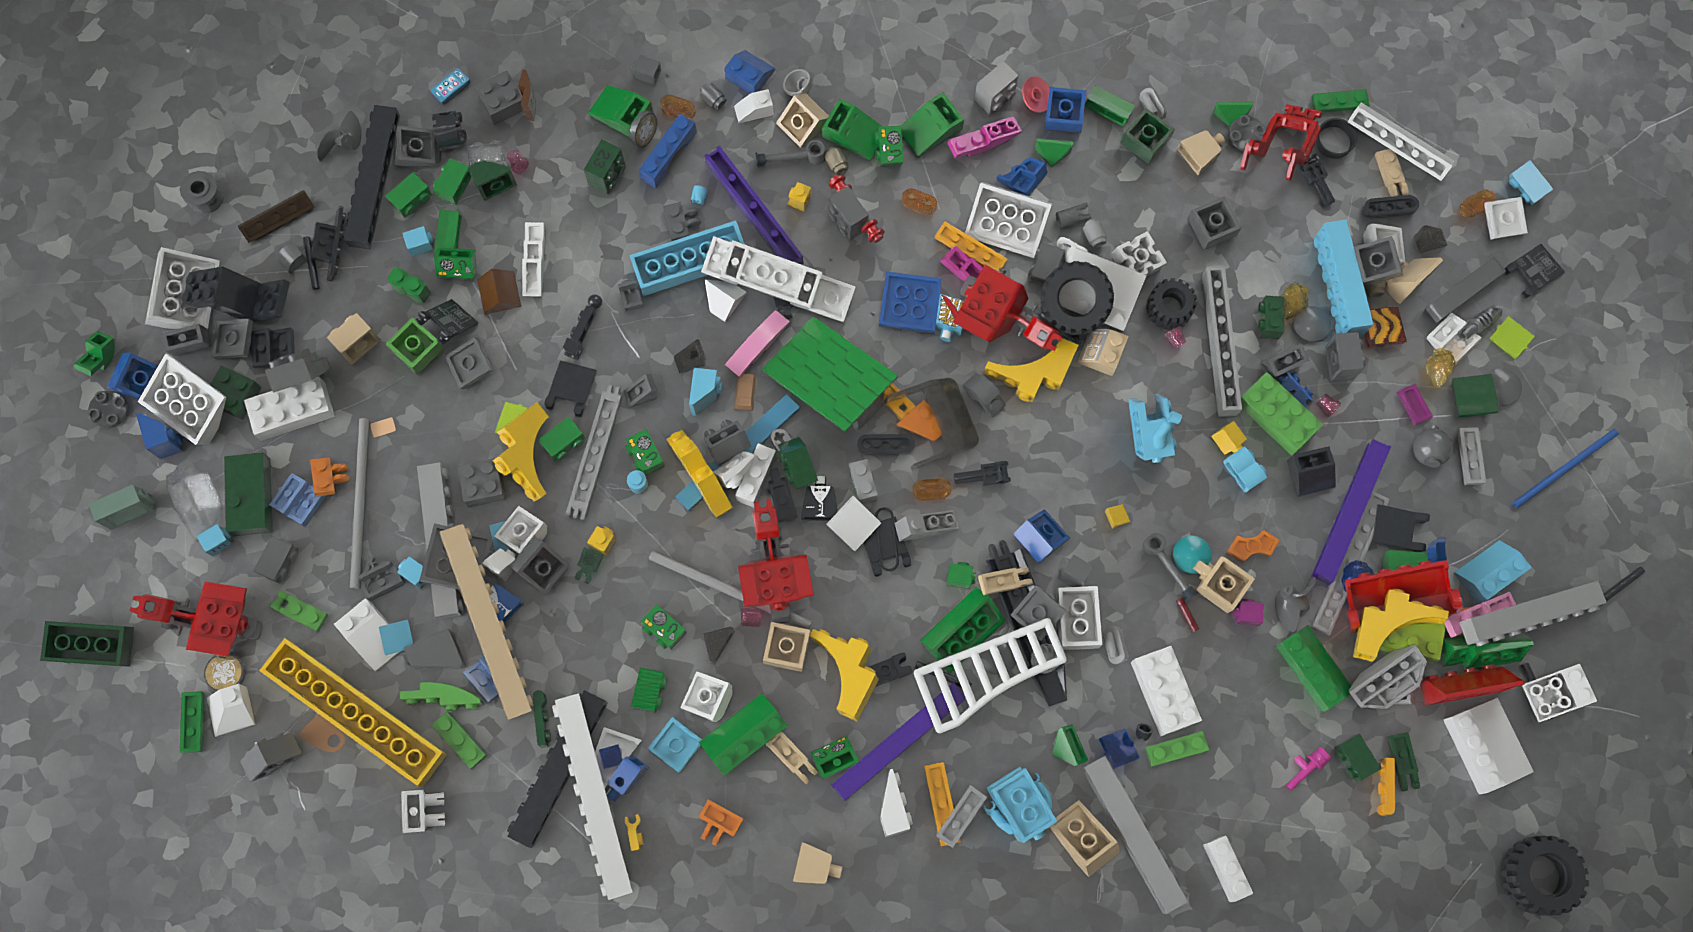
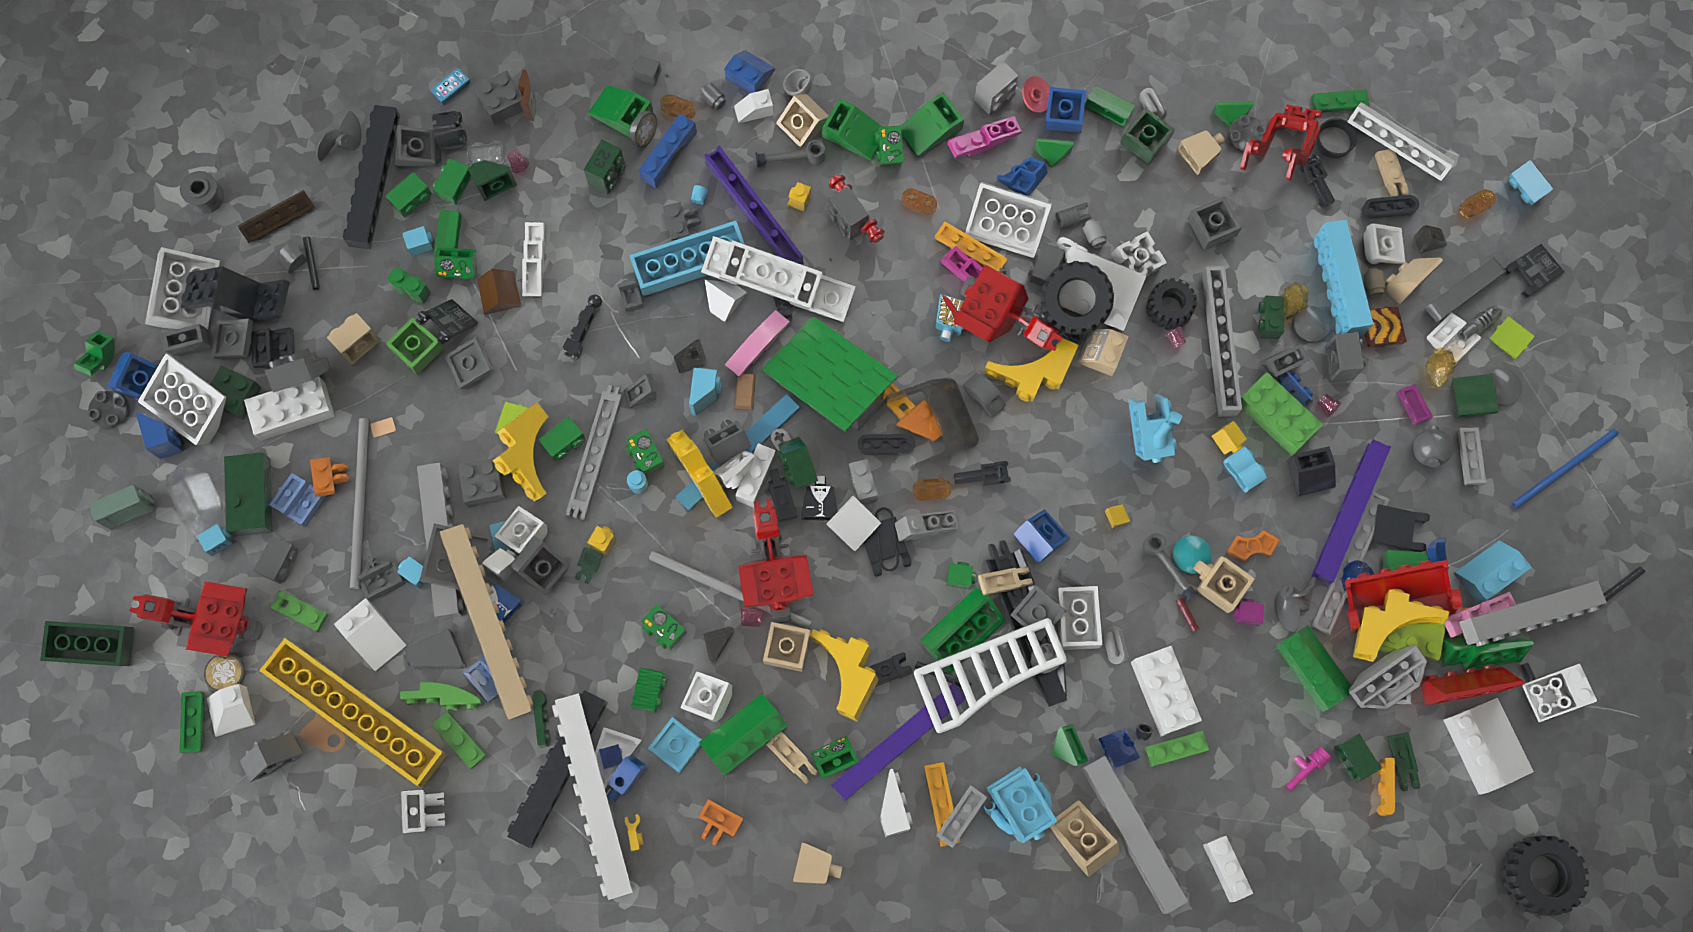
(326, 242): black bracket -> none
(395, 637): medium azure sticker -> none
(571, 384): black flag -> none
(836, 160): dark tan brick -> none
(910, 302): blue plate -> none
(1378, 261): dark grey brick -> none
(1505, 218): white tile -> none

